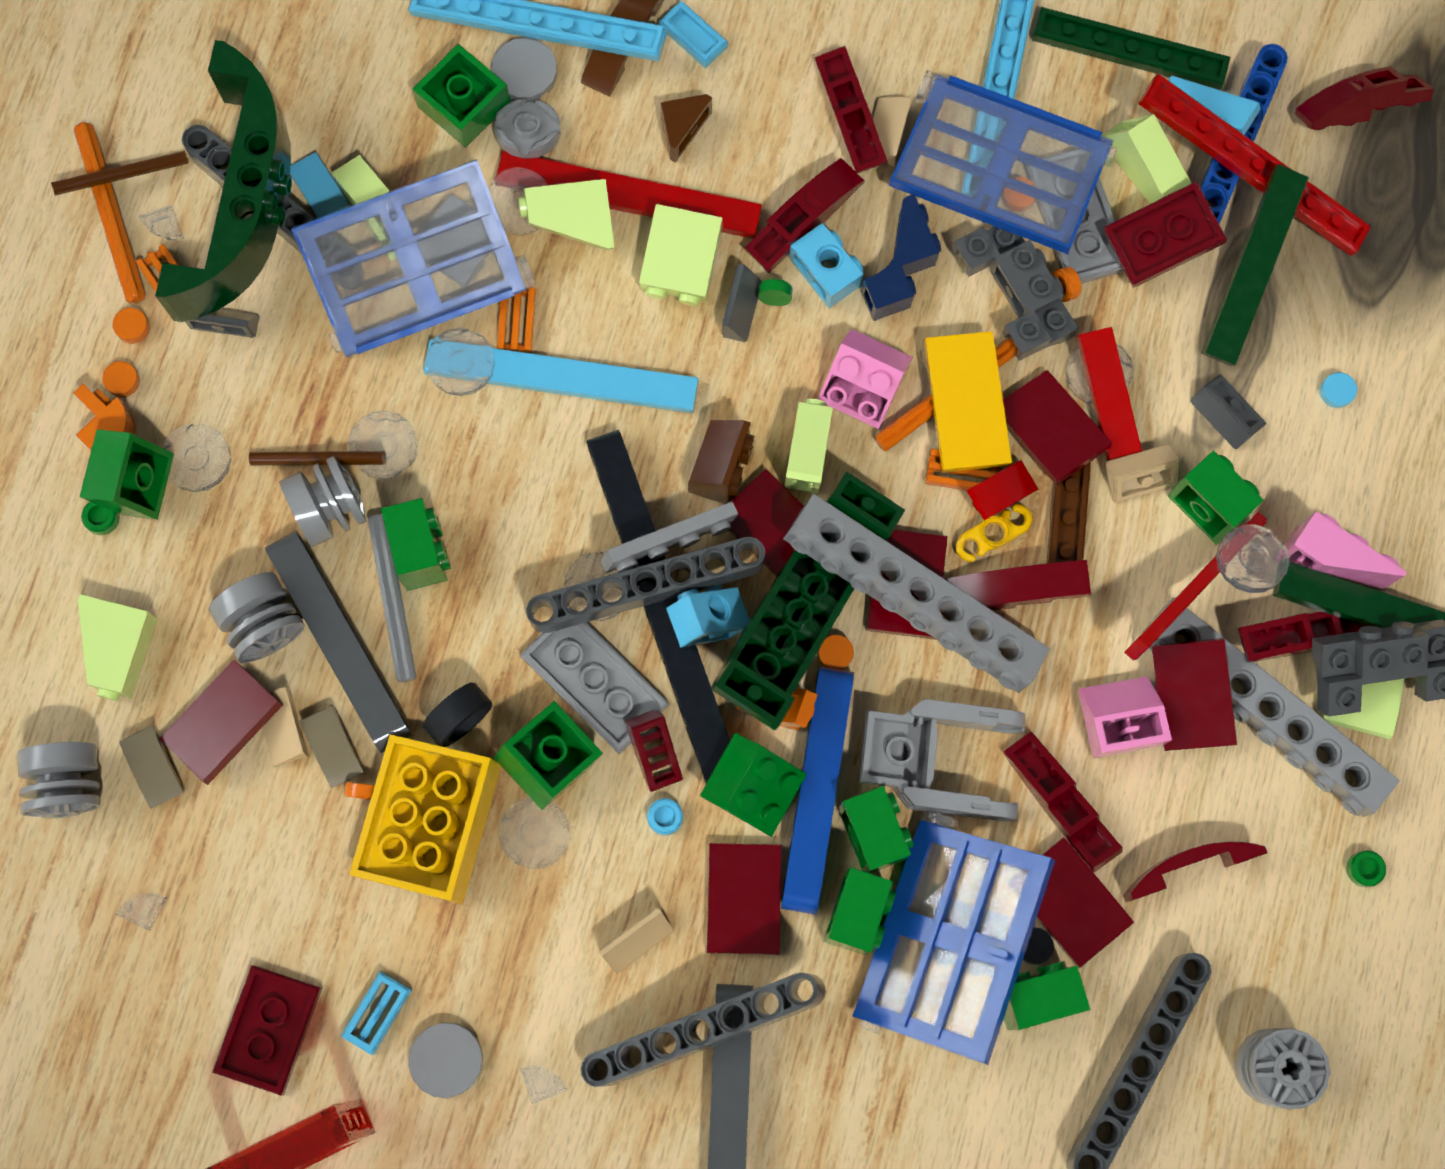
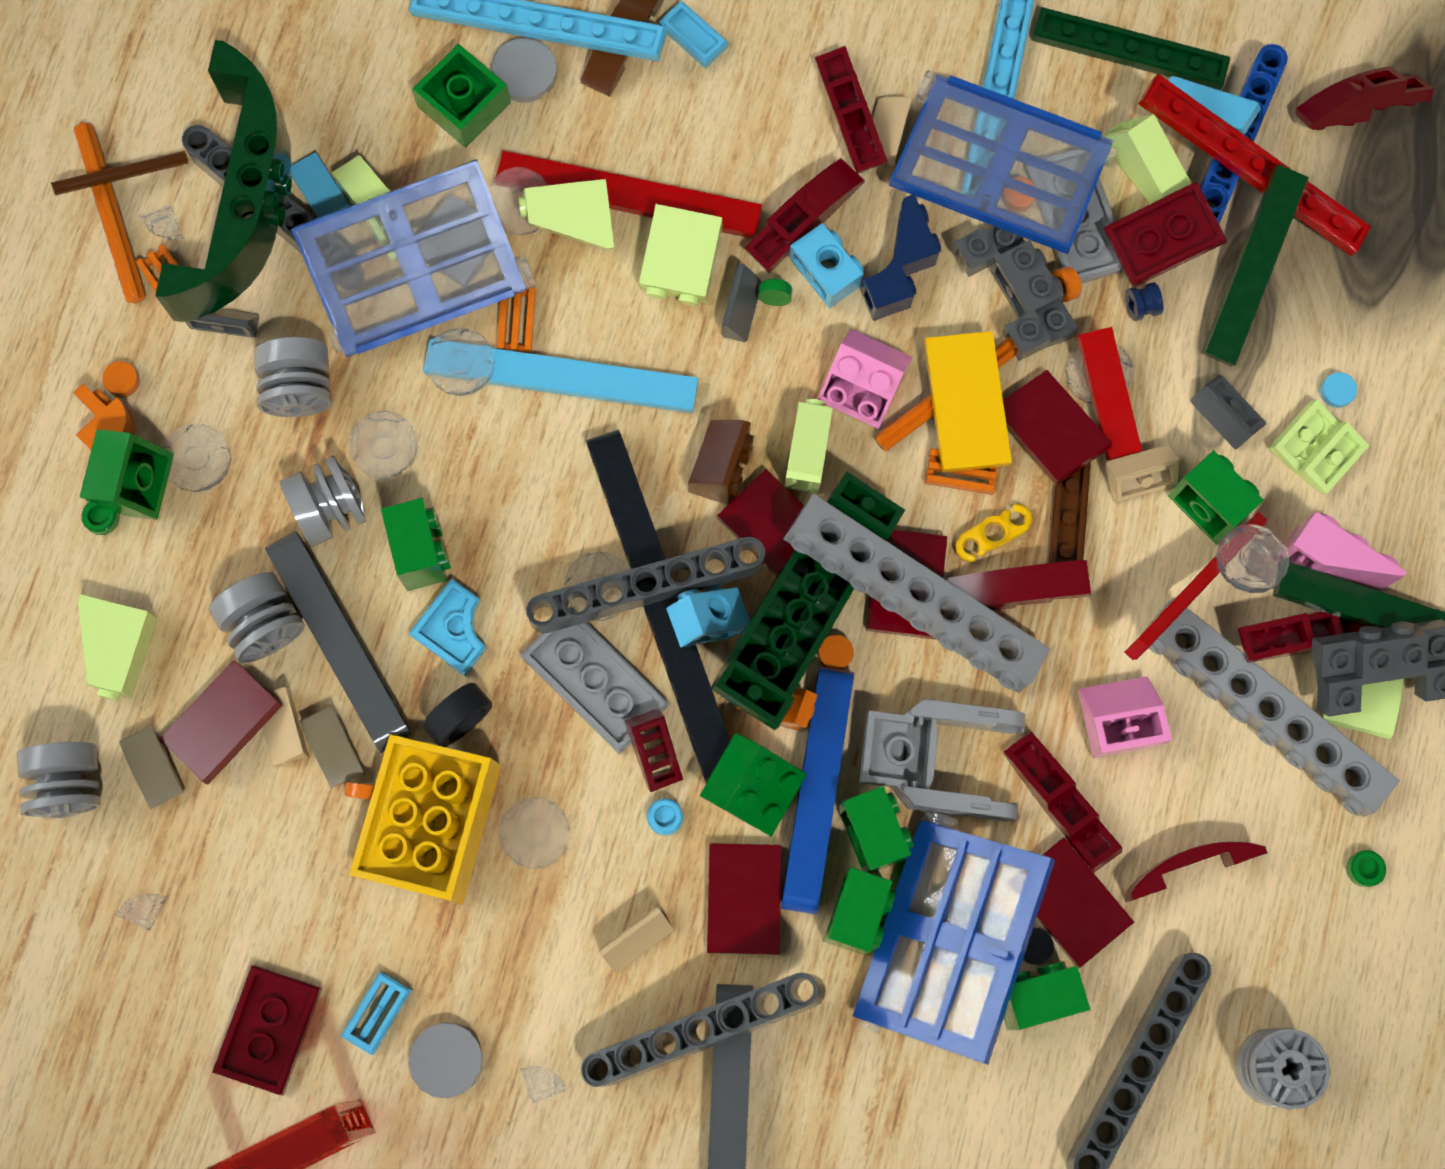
(131, 325): orange tile -> none
(292, 377): none -> light grey wheel
(315, 457): reddish brown bar -> none
(392, 601): light grey axle -> none
(449, 628): none -> medium azure tile
(527, 128): light grey tile -> none
(548, 755): green brick -> none
(657, 543): light grey plate -> none
(683, 120): reddish brown slope -> none
(1002, 490): red slope -> none
(1144, 301): none -> dark blue wheel
(1195, 693): dark red tile -> none
(1318, 447): none -> yellowish green slope

